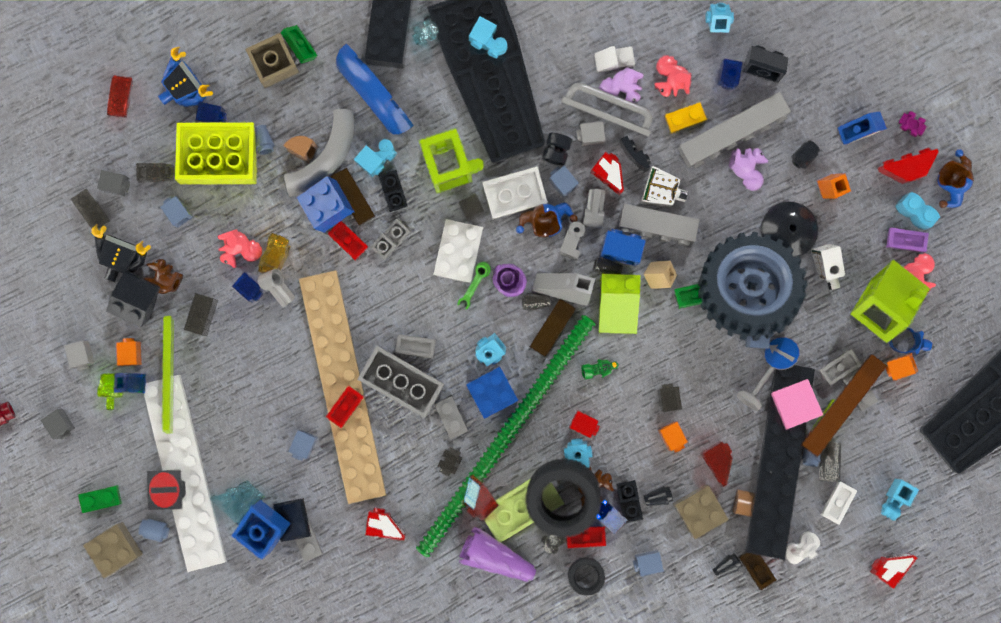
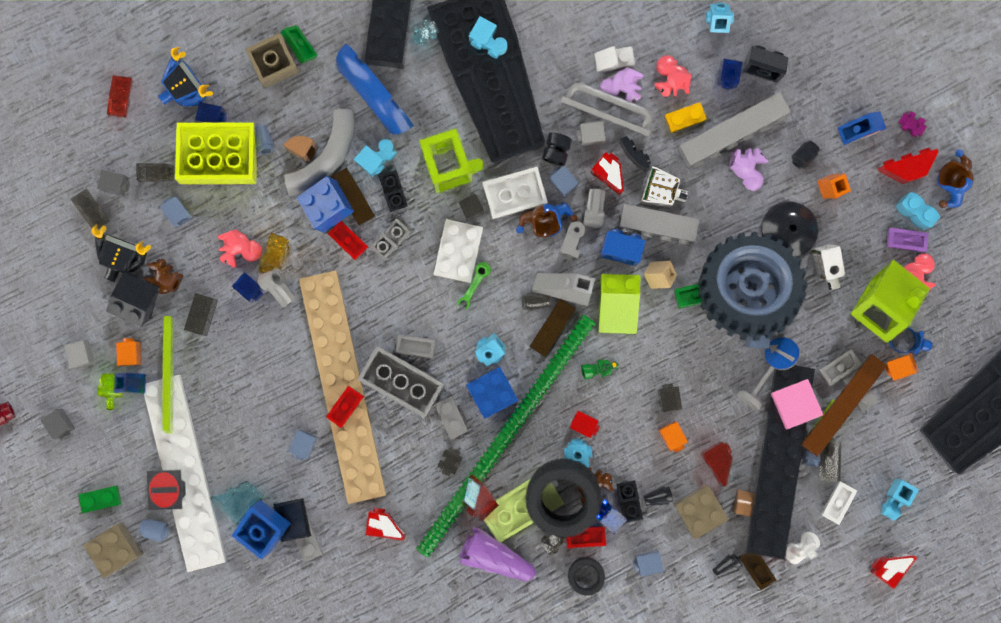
(509, 280): medium lavender hair -> none
(606, 266): clear smoke cone -> none

